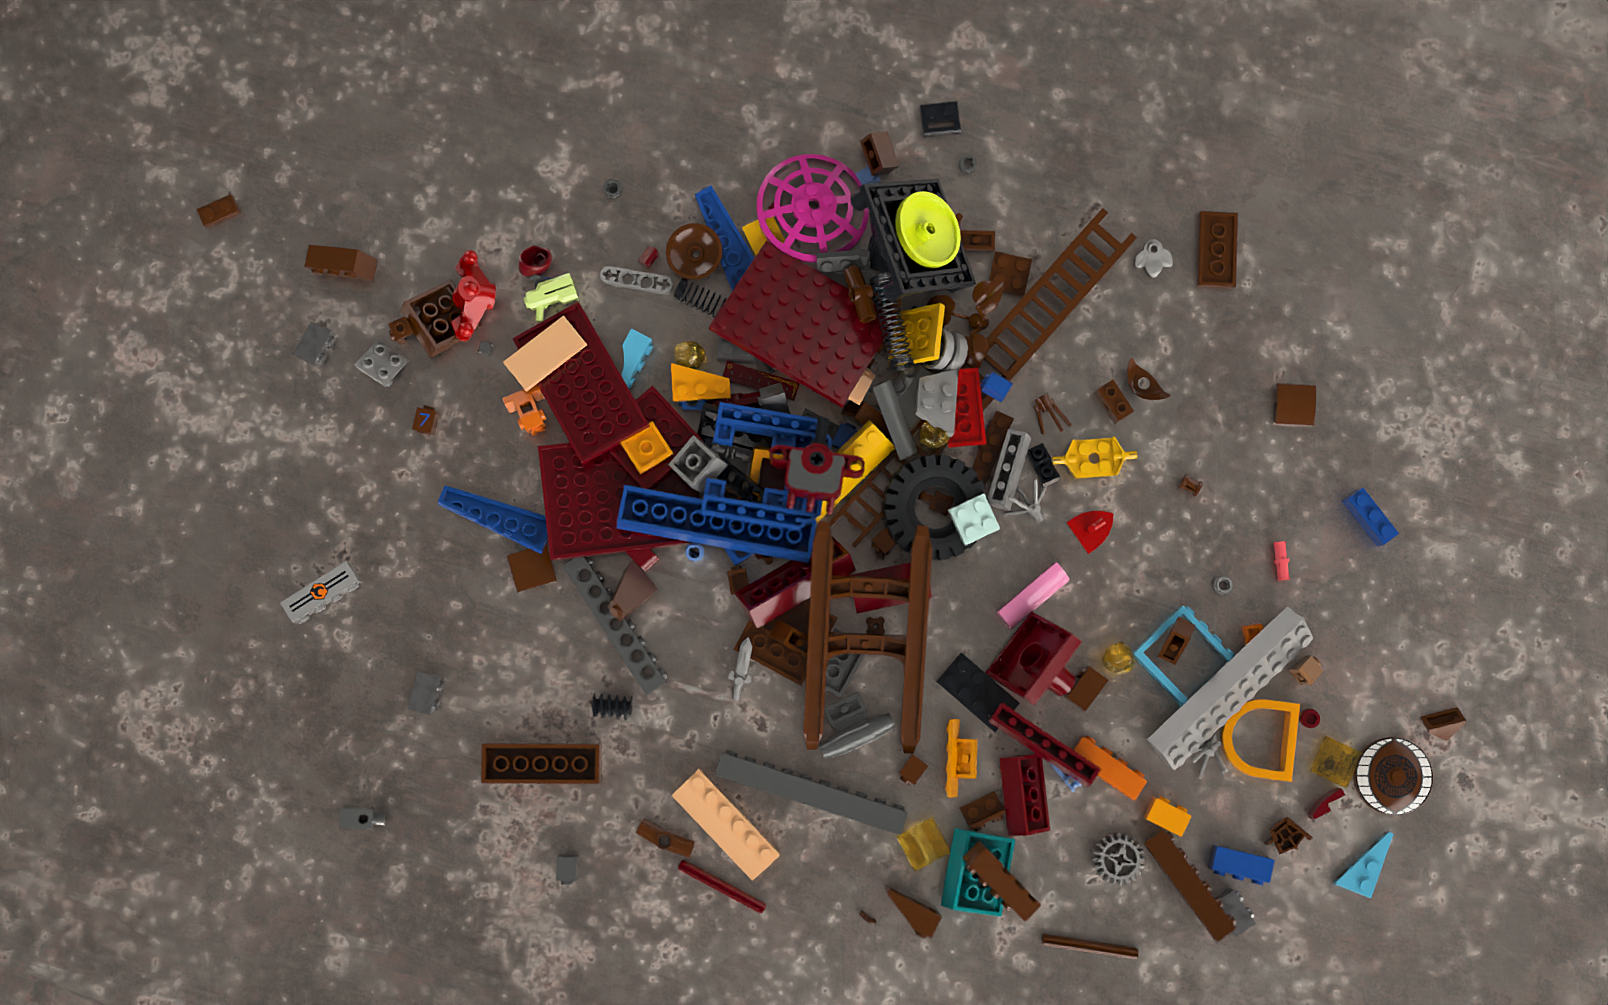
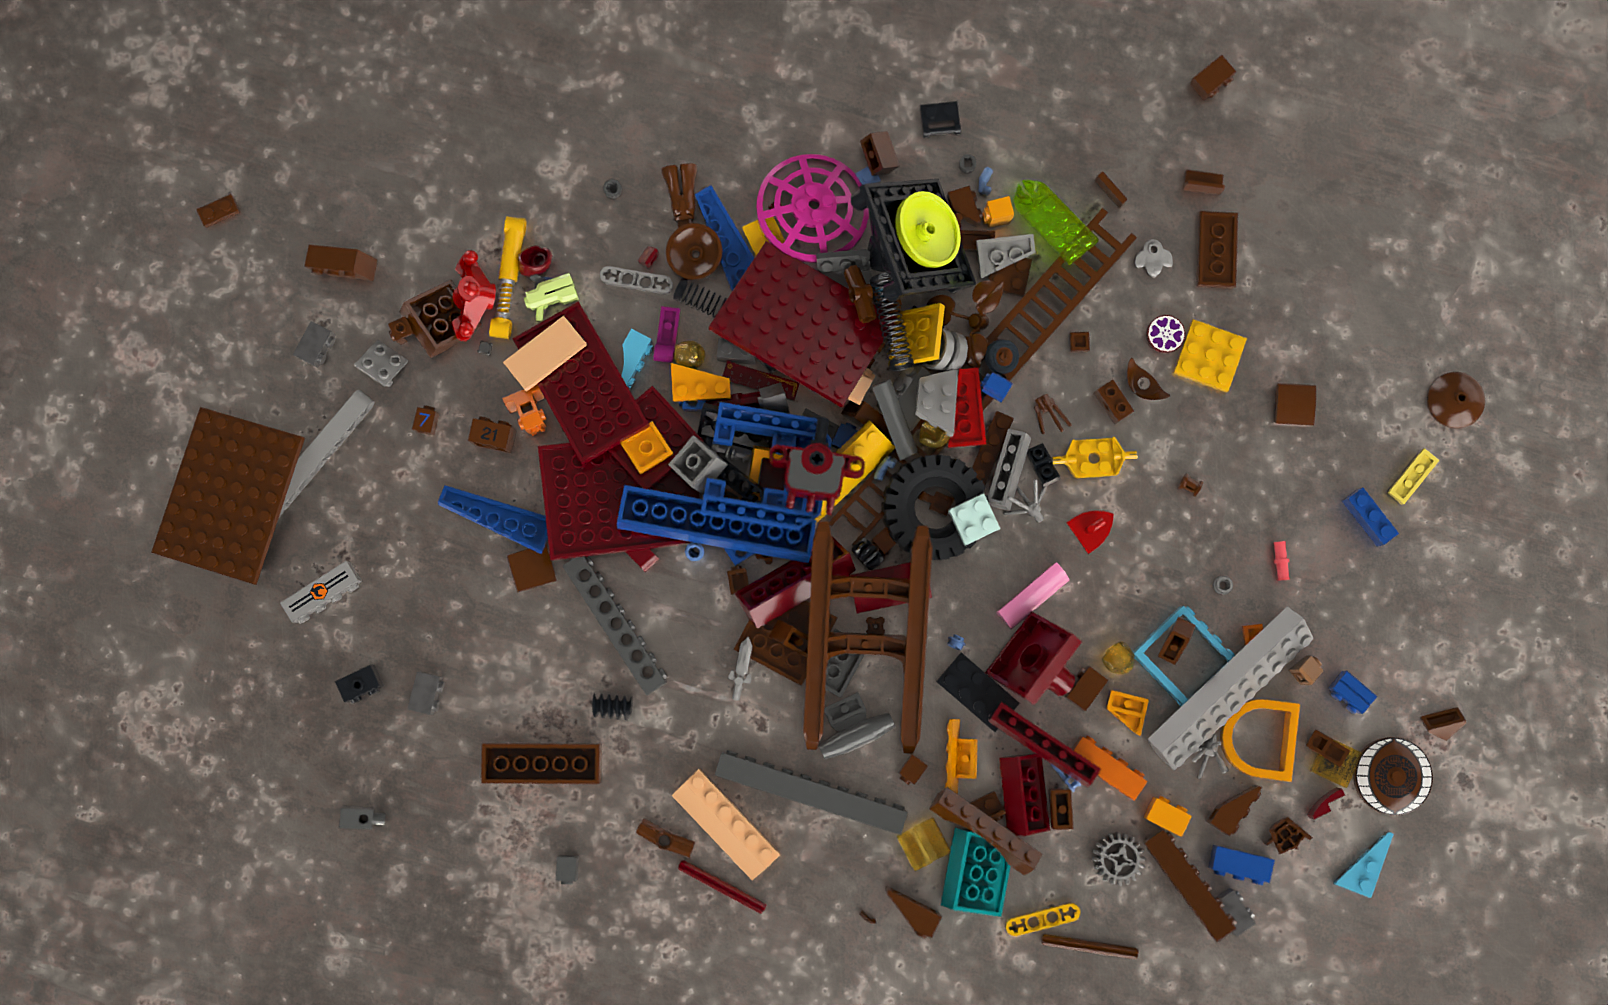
(228, 495): none -> reddish brown plate
(327, 443): none -> light grey beam
(359, 683): none -> black brick
(492, 435): none -> reddish brown brick
(514, 232): none -> yellow piece
(631, 592): reddish brown slope -> none
(667, 334): none -> magenta plate
(682, 205): none -> reddish brown piece
(867, 553): none -> black gear
(887, 462): none -> medium blue arm
(956, 642): none -> medium blue plate
(961, 812): none -> reddish brown arch
(963, 202): none -> reddish brown slope
(983, 180): none -> medium blue arm
(998, 212): none -> light orange brick
(1001, 881): reddish brown wedge -> none
(1002, 252): none -> light grey wing
(1002, 356): none -> black wheel
(1042, 918): none -> yellow beam
(1053, 220): none -> clear neon green plate
(1060, 808): none -> reddish brown brick
(1079, 342): none -> reddish brown tile
(1111, 189): none -> reddish brown tile
(1128, 709): none -> light orange wing
(1165, 334): none -> tile
(1203, 182): none -> reddish brown panel
(1210, 355): none -> yellow plate
(1213, 77): none -> reddish brown brick
(1230, 812): none -> reddish brown slope
(1309, 718): dark red tile -> none
(1327, 748): none -> reddish brown slope
(1352, 692): none -> blue brick
(1413, 476): none -> light yellow plate
(1444, 401): none -> reddish brown dish

